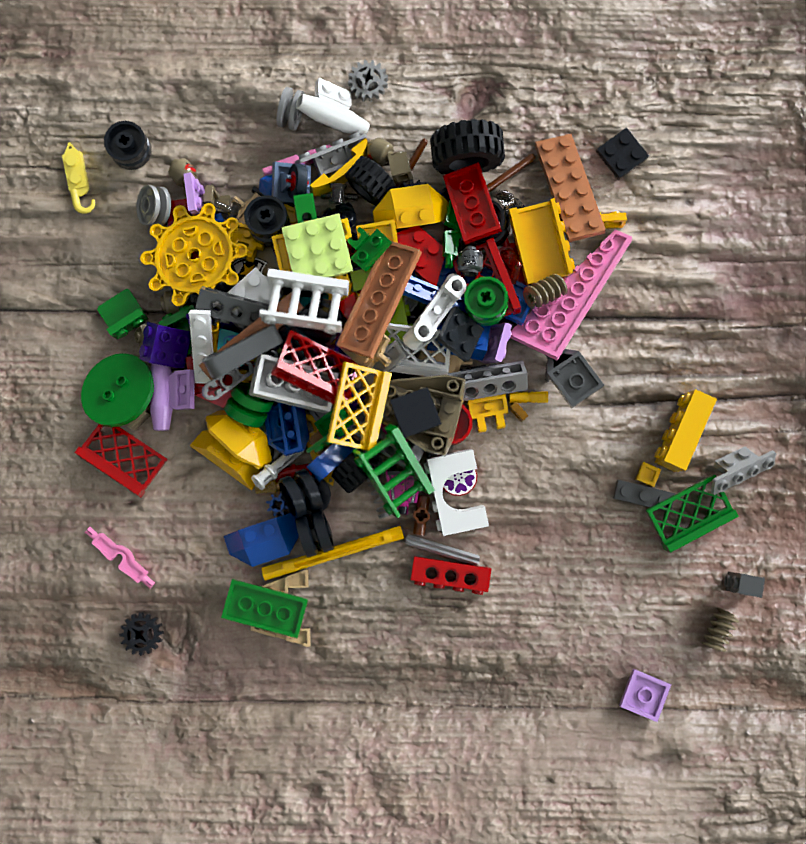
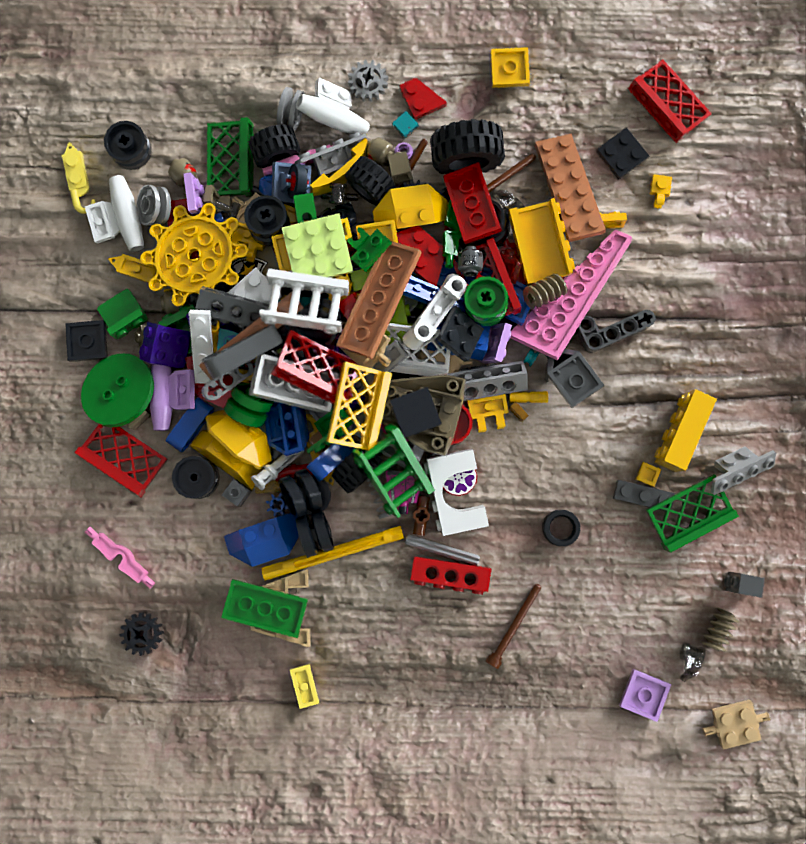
(86, 340): none -> black plate
(117, 216): none -> white plate
(134, 268): none -> yellow plate
(184, 475): none -> black wheel
(189, 425): none -> blue beam
(236, 493): none -> dark grey brick
(245, 161): none -> green fence
(273, 145): none -> black tyre
(304, 686): none -> light yellow plate
(404, 146): none -> lavender plate
(405, 124): none -> teal tile
(420, 98): none -> red wing
(495, 657): none -> reddish brown piece
(510, 67): none -> yellow plate
(531, 357): none -> teal bush
(575, 528): none -> black tyre
(616, 328): none -> dark grey beam
(659, 108): none -> red fence
(660, 188): none -> yellow plate
(693, 660): none -> clear smoke piece
(736, 724): none -> tan plate

